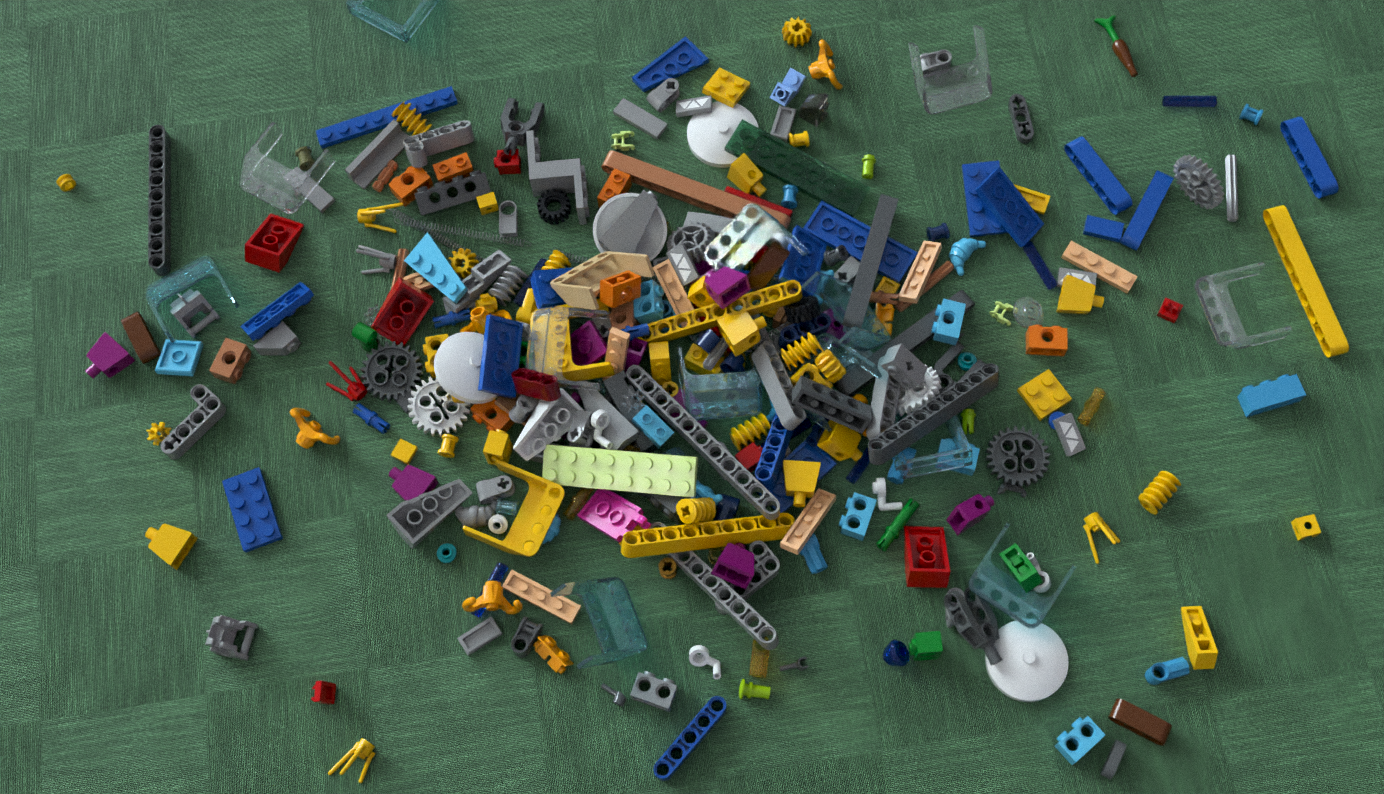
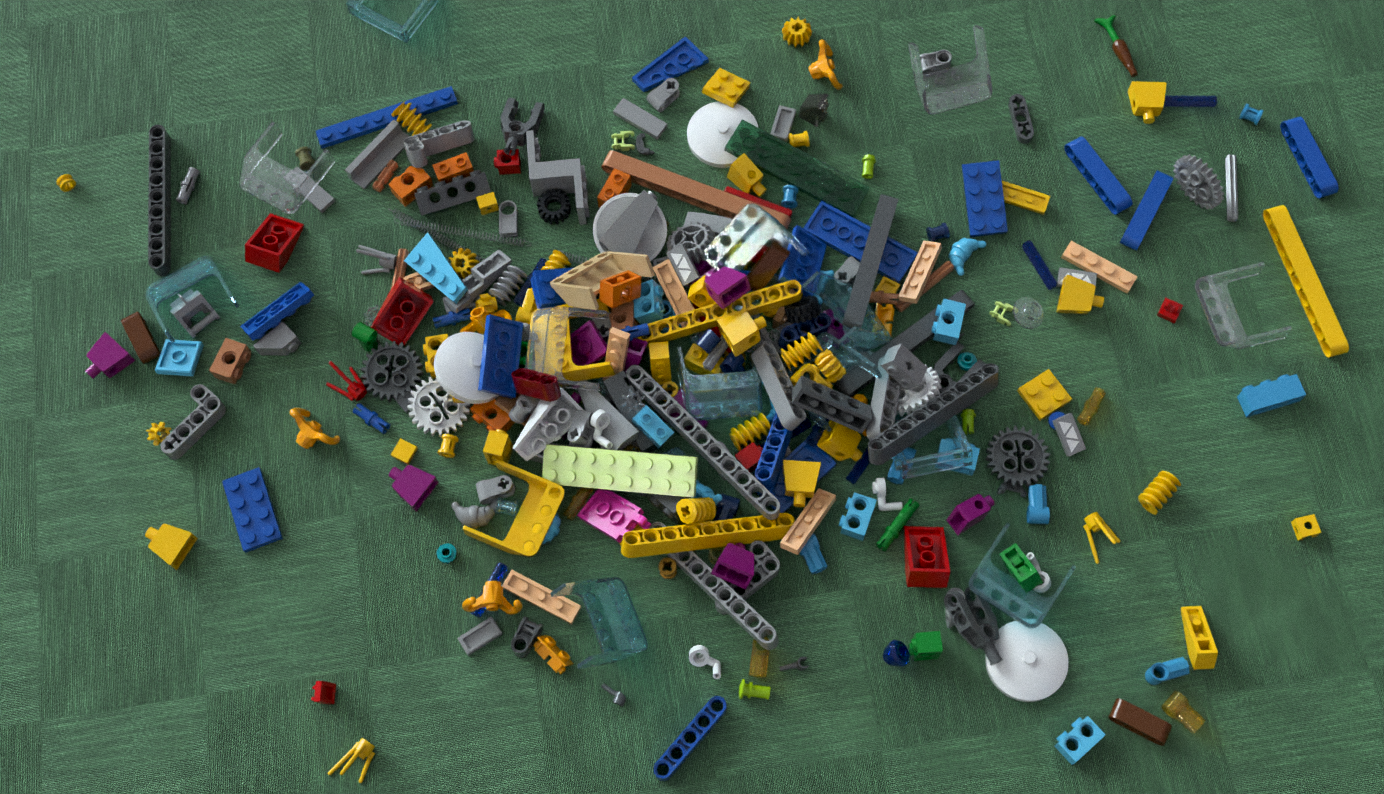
(184, 194): none -> light grey pin
(223, 634): light grey piece -> none
(369, 214): yellow plant -> none
(423, 514): light grey wedge -> none
(501, 520): white plate -> none
(640, 145): none -> dark grey piece
(652, 696): light grey brick -> none
(694, 106): light grey tile -> none
(788, 89): light blue slope -> none
(836, 255): dark grey bush -> none
(1009, 207): blue plate -> none
(1037, 346): orange brick -> none
(1037, 510): none -> dark azure piece
(1103, 228): blue tile -> none
(1113, 759): dark grey beam -> none
(1147, 99): none -> yellow torso
(1178, 708): none -> clear yellow piece

